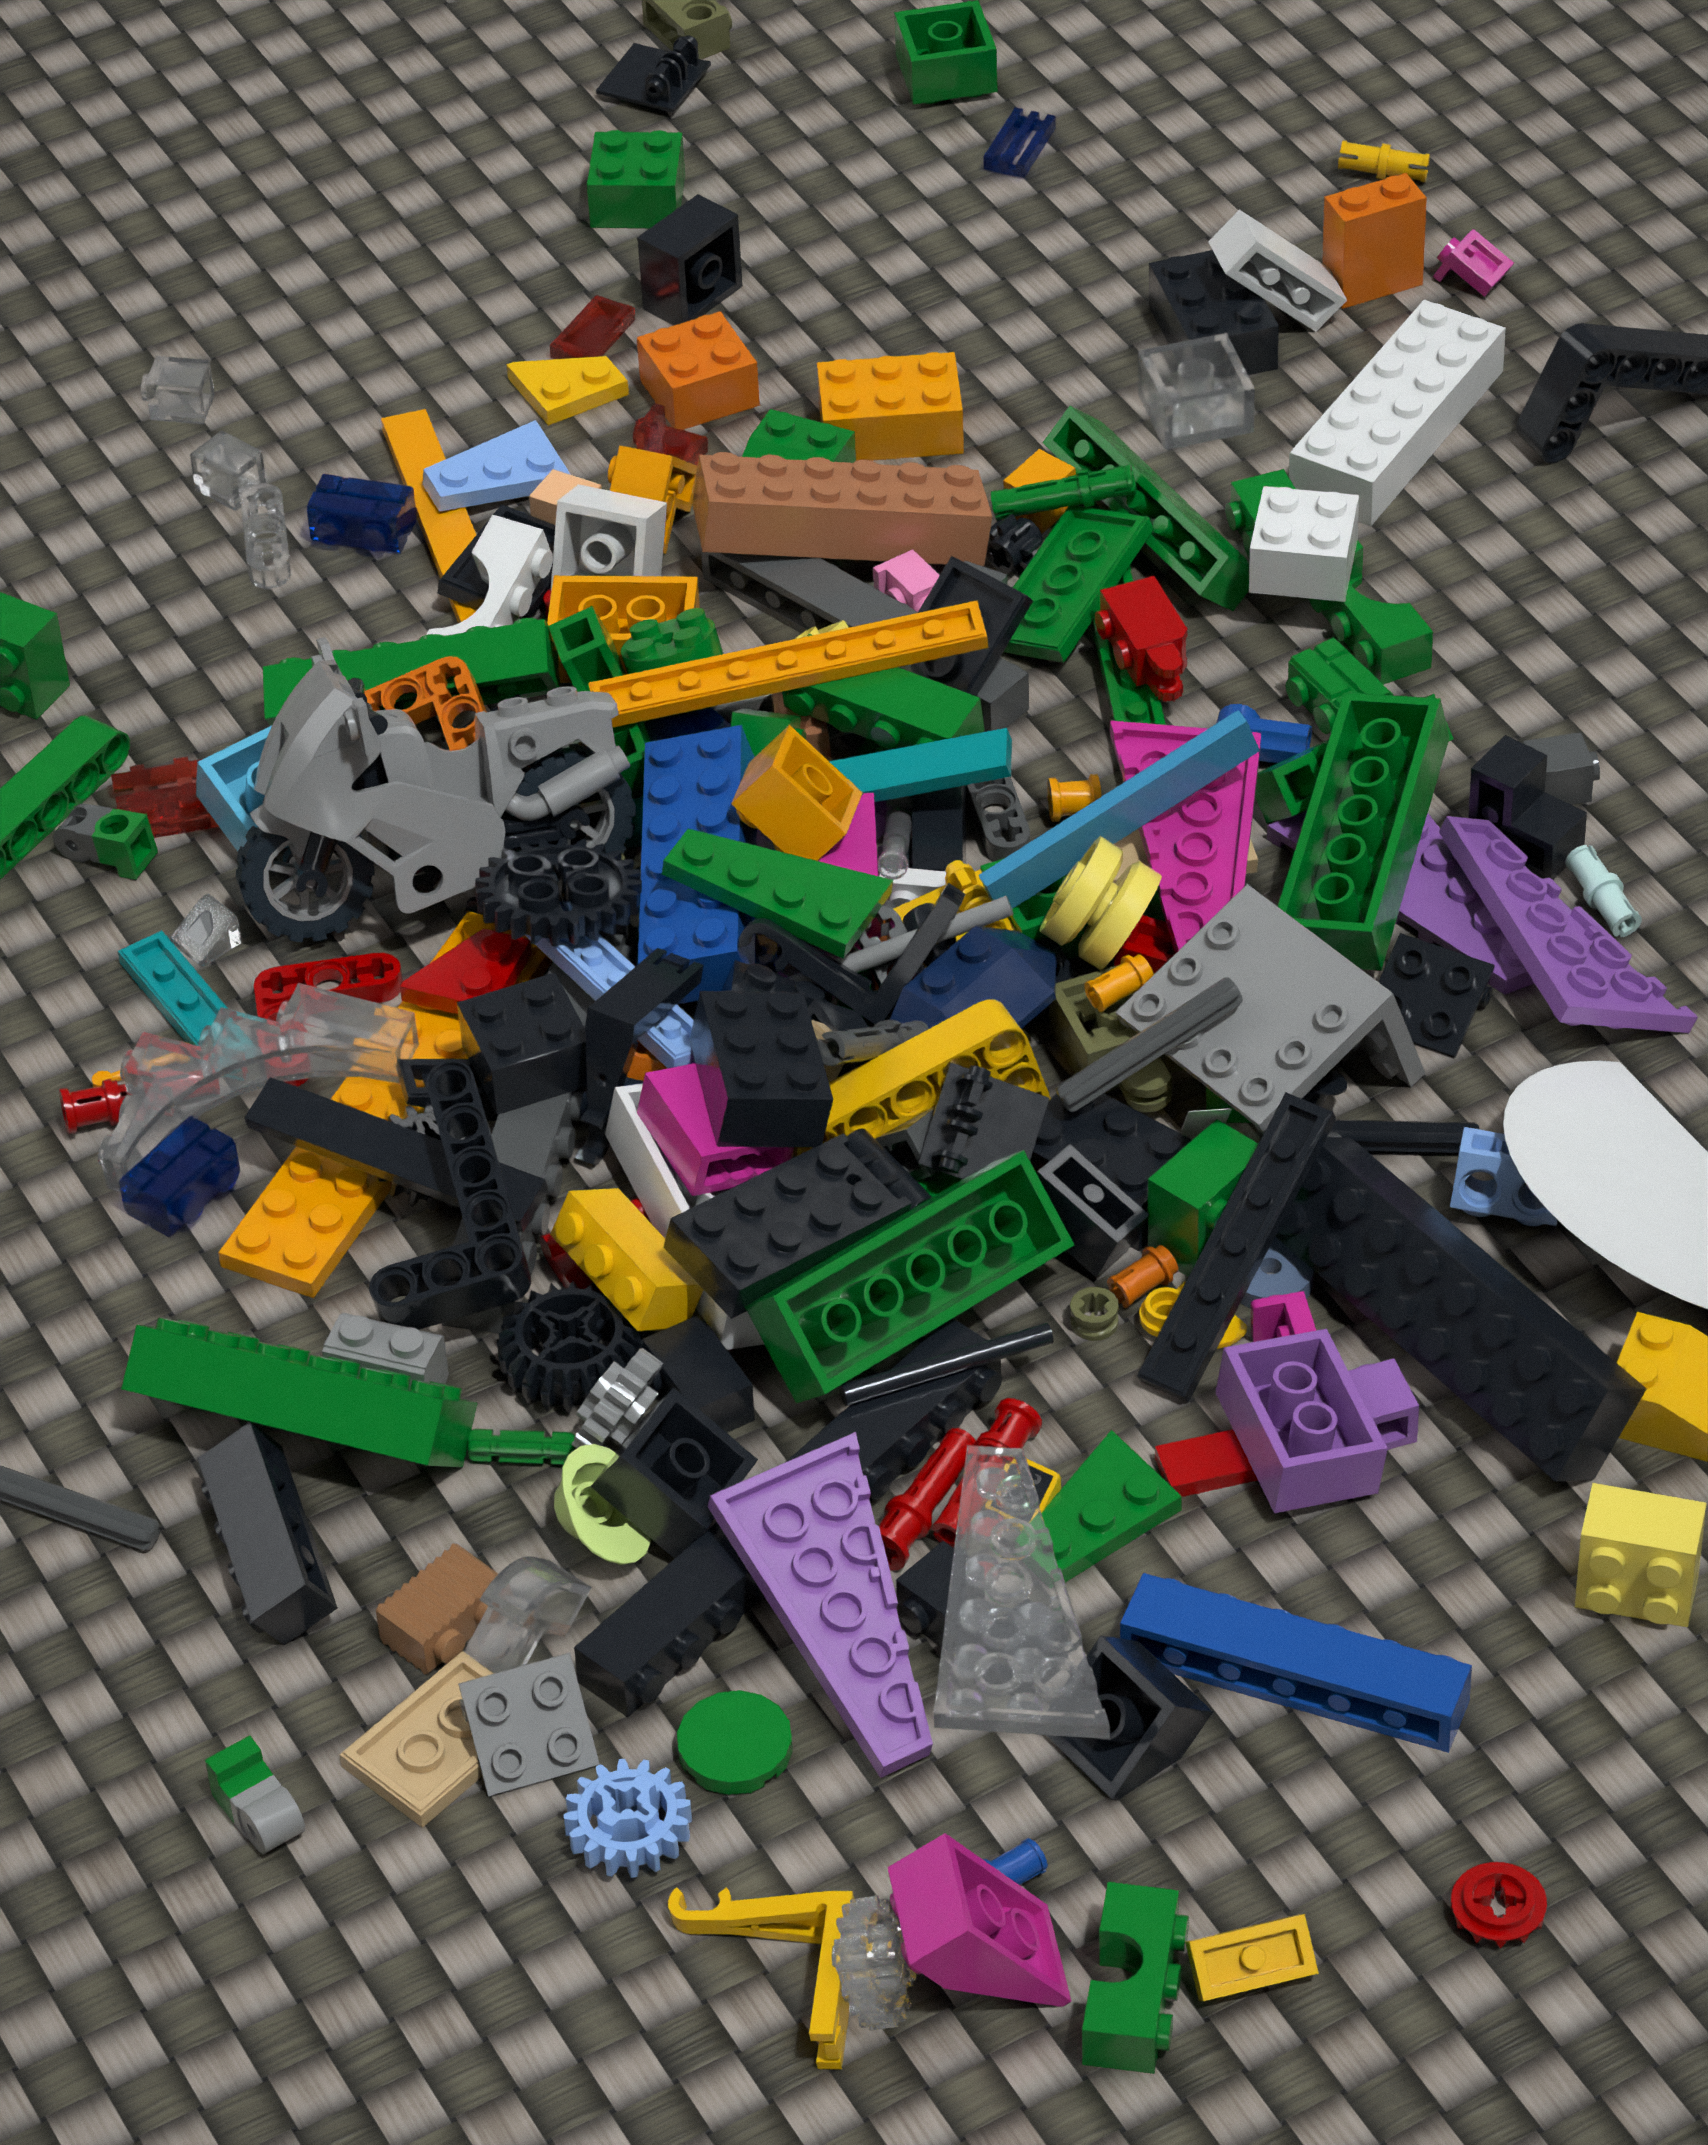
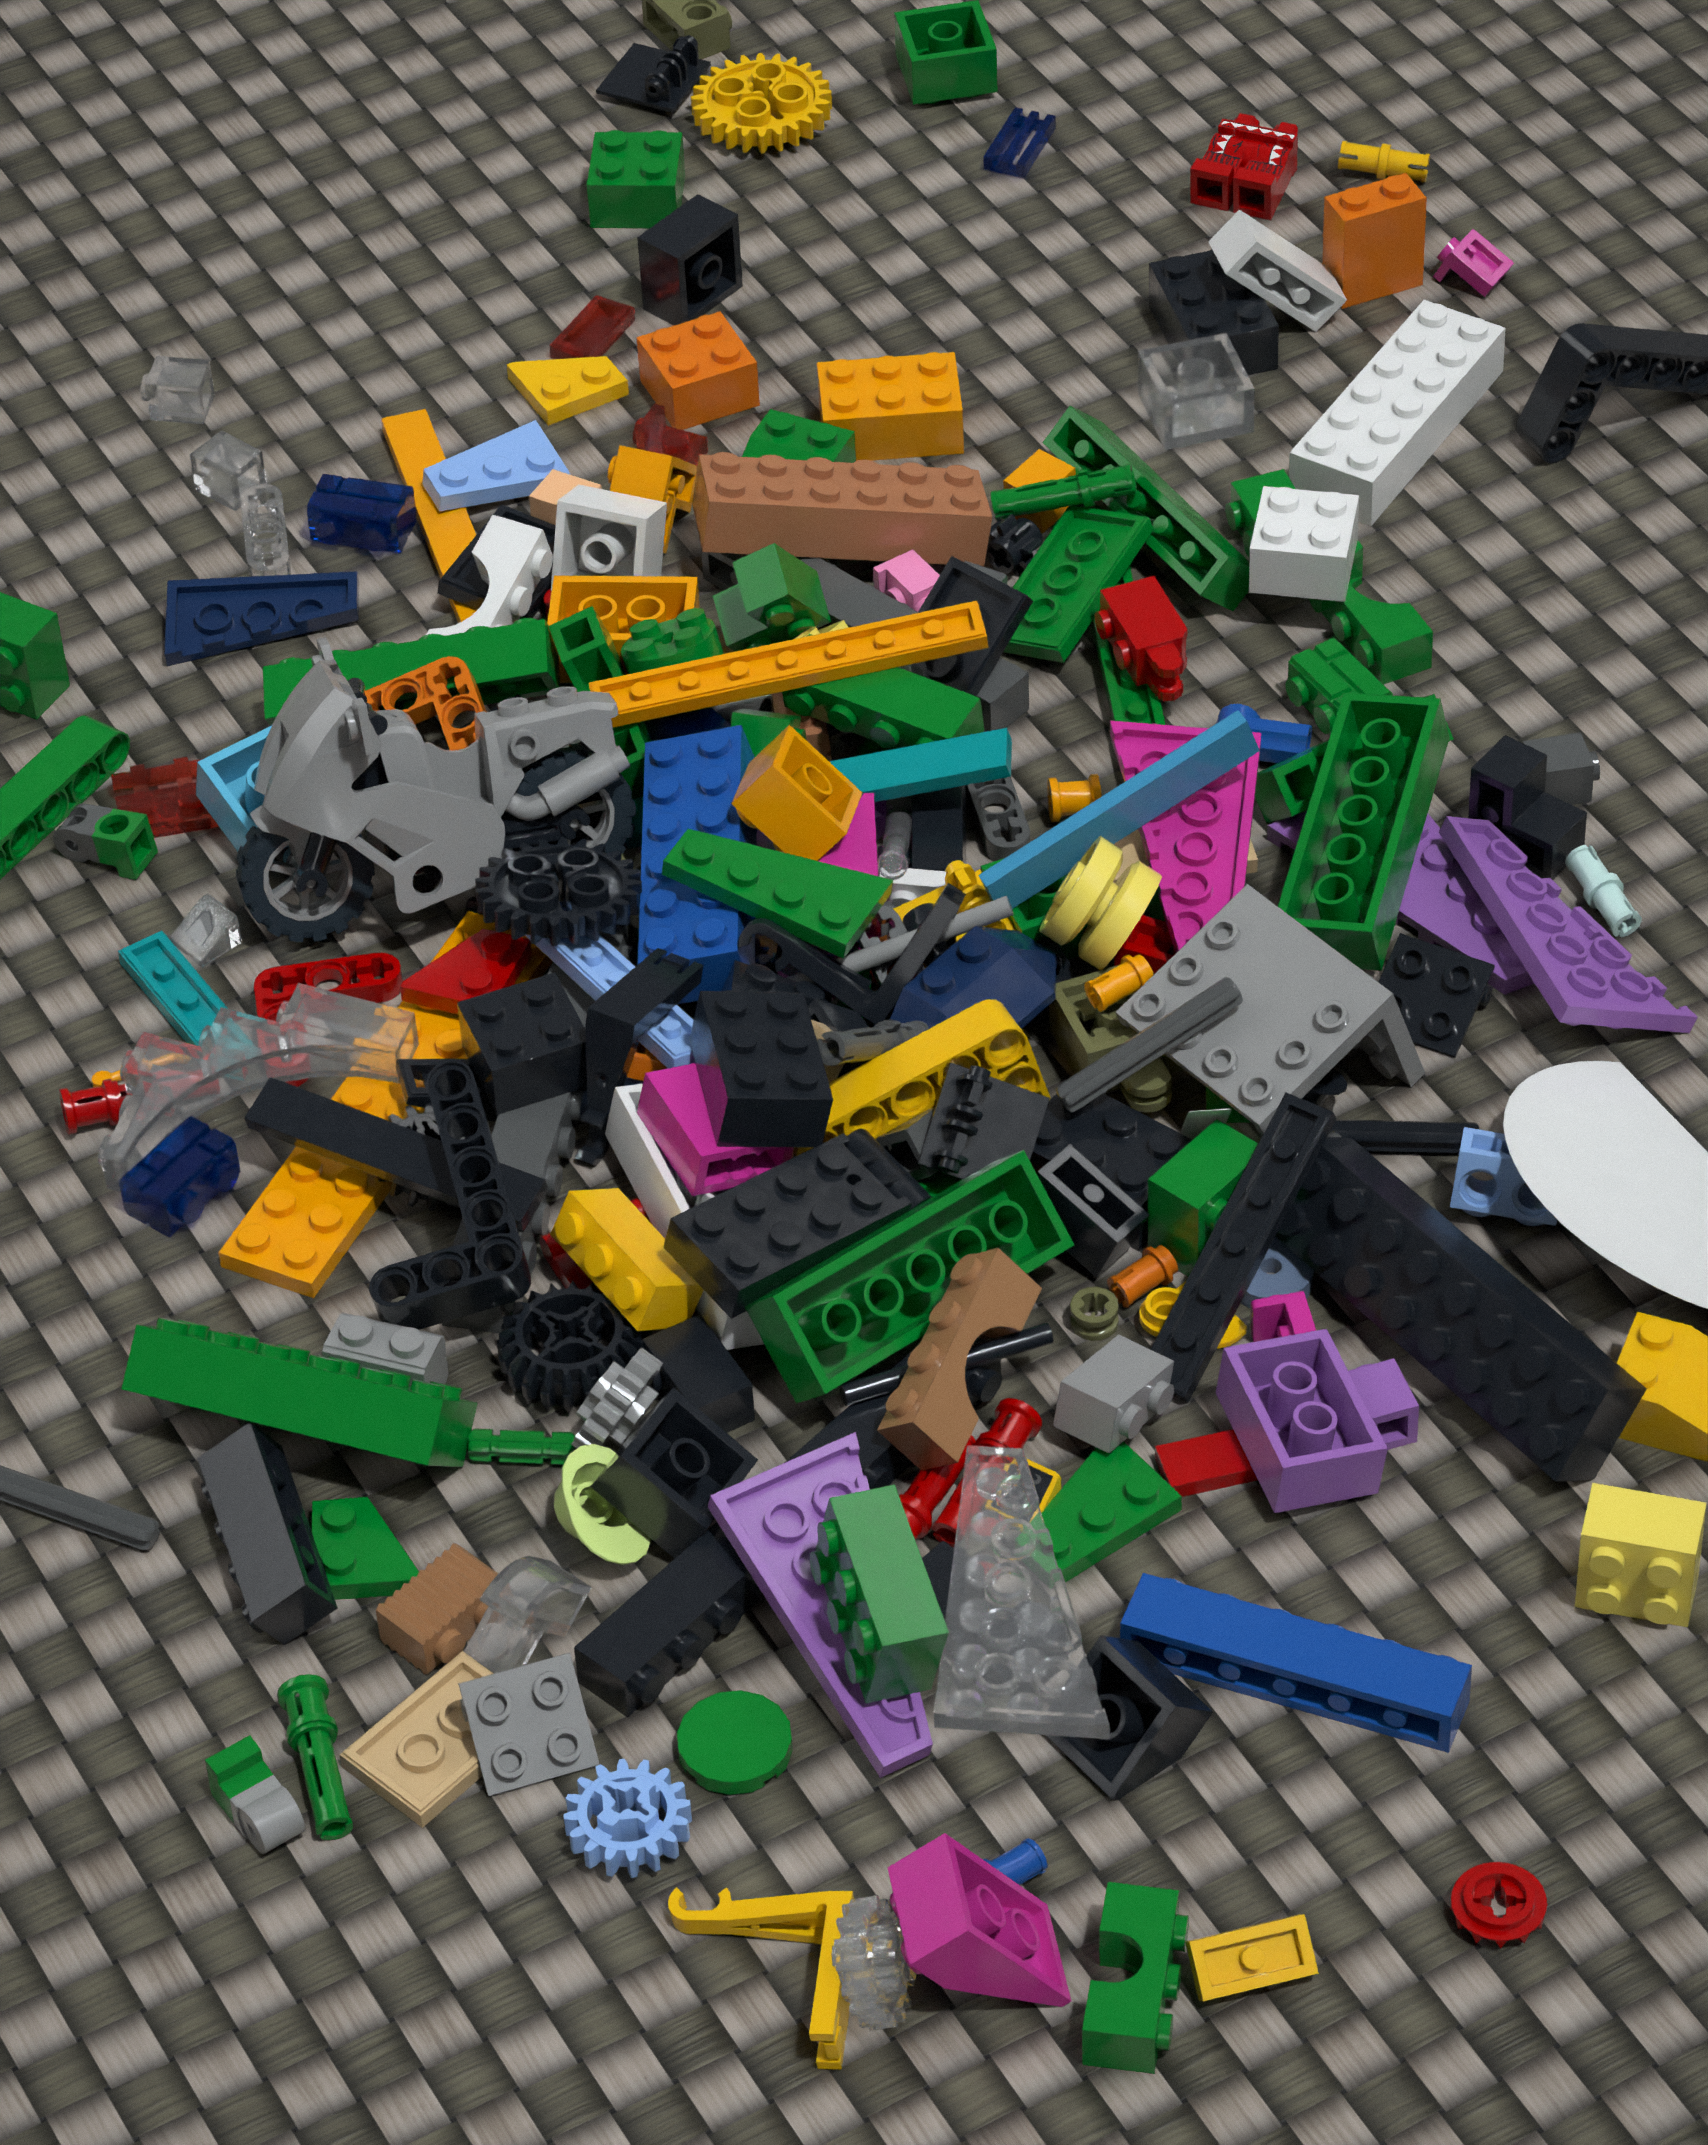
(242, 612): none -> dark blue wing
(312, 1735): none -> green pin
(358, 1549): none -> green wing
(761, 103): none -> yellow gear
(772, 601): none -> green brick
(879, 1594): none -> green brick
(931, 1409): none -> medium nougat arch
(1114, 1394): none -> light grey brick
(1246, 163): none -> red hips

